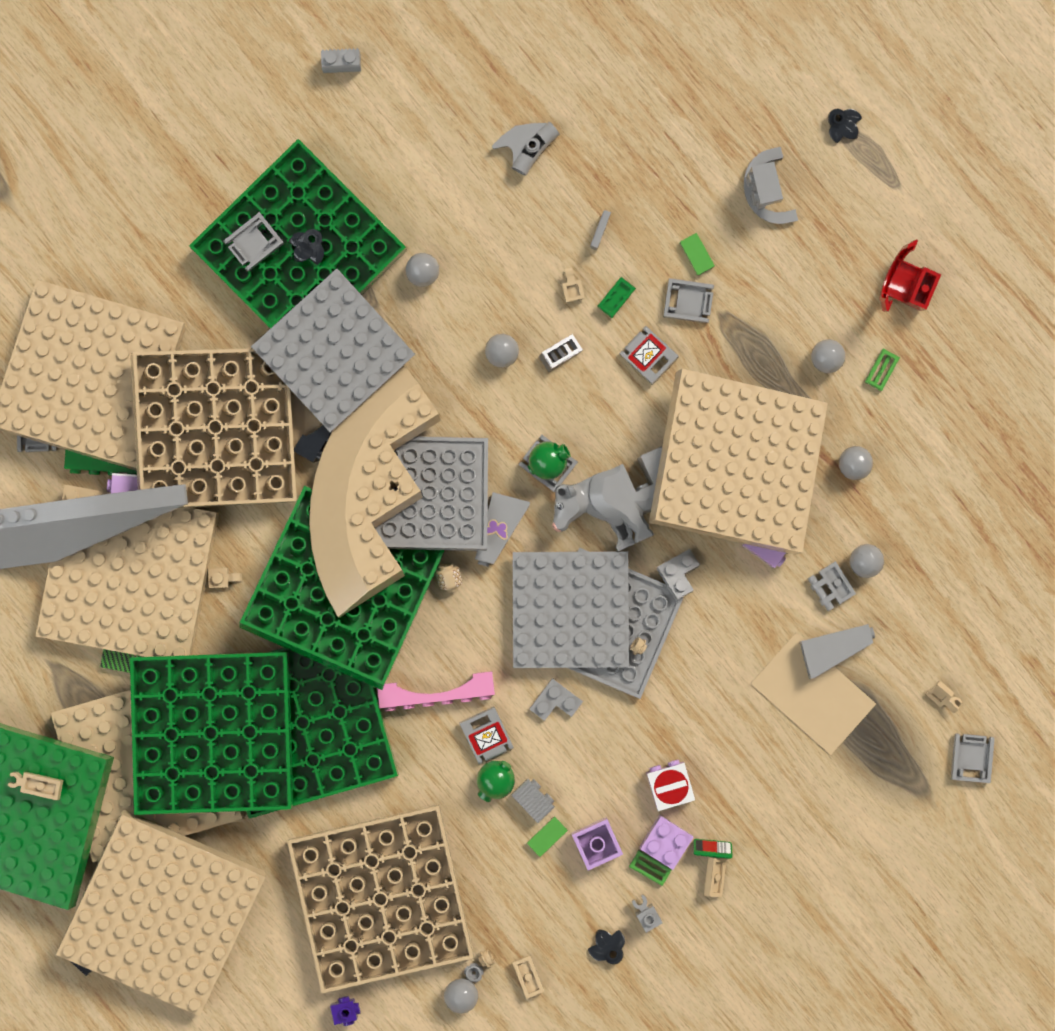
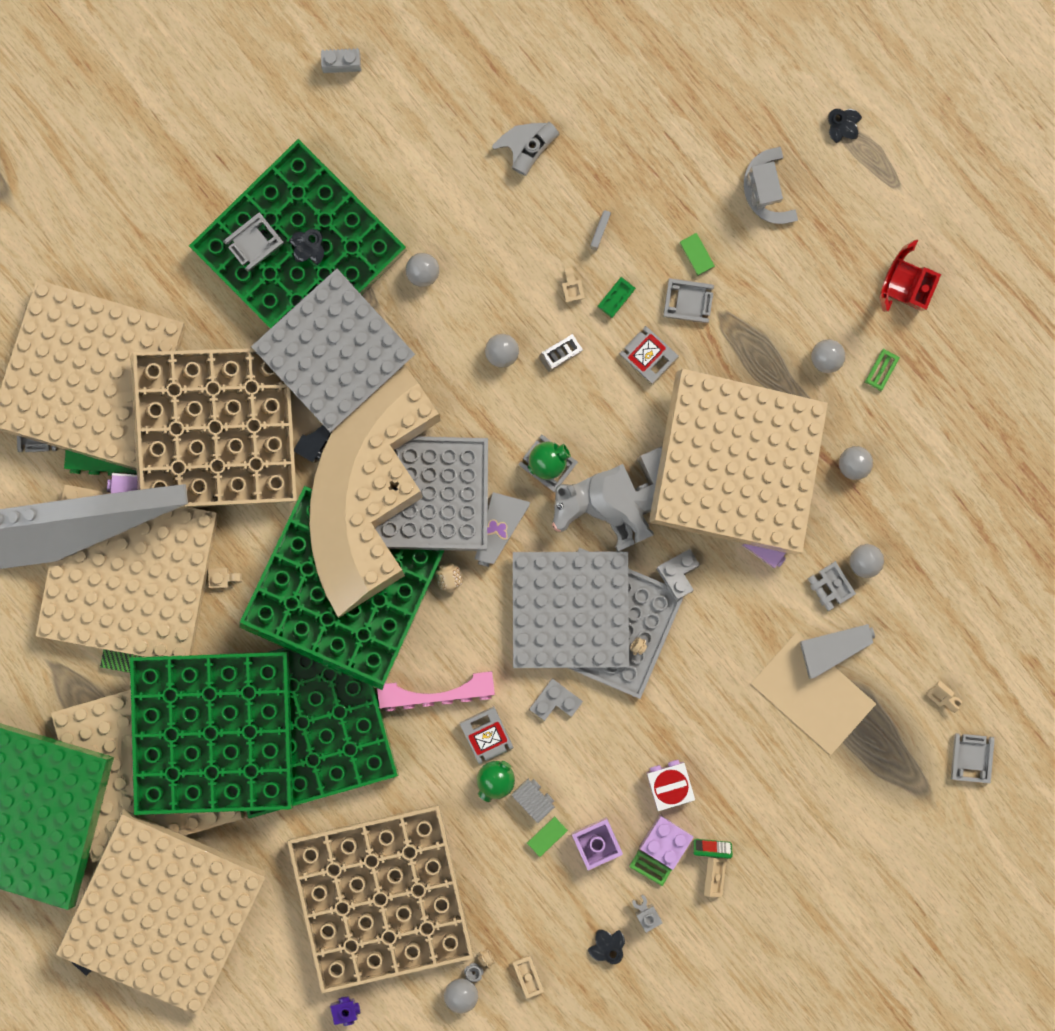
(38, 785): tan plate -> none

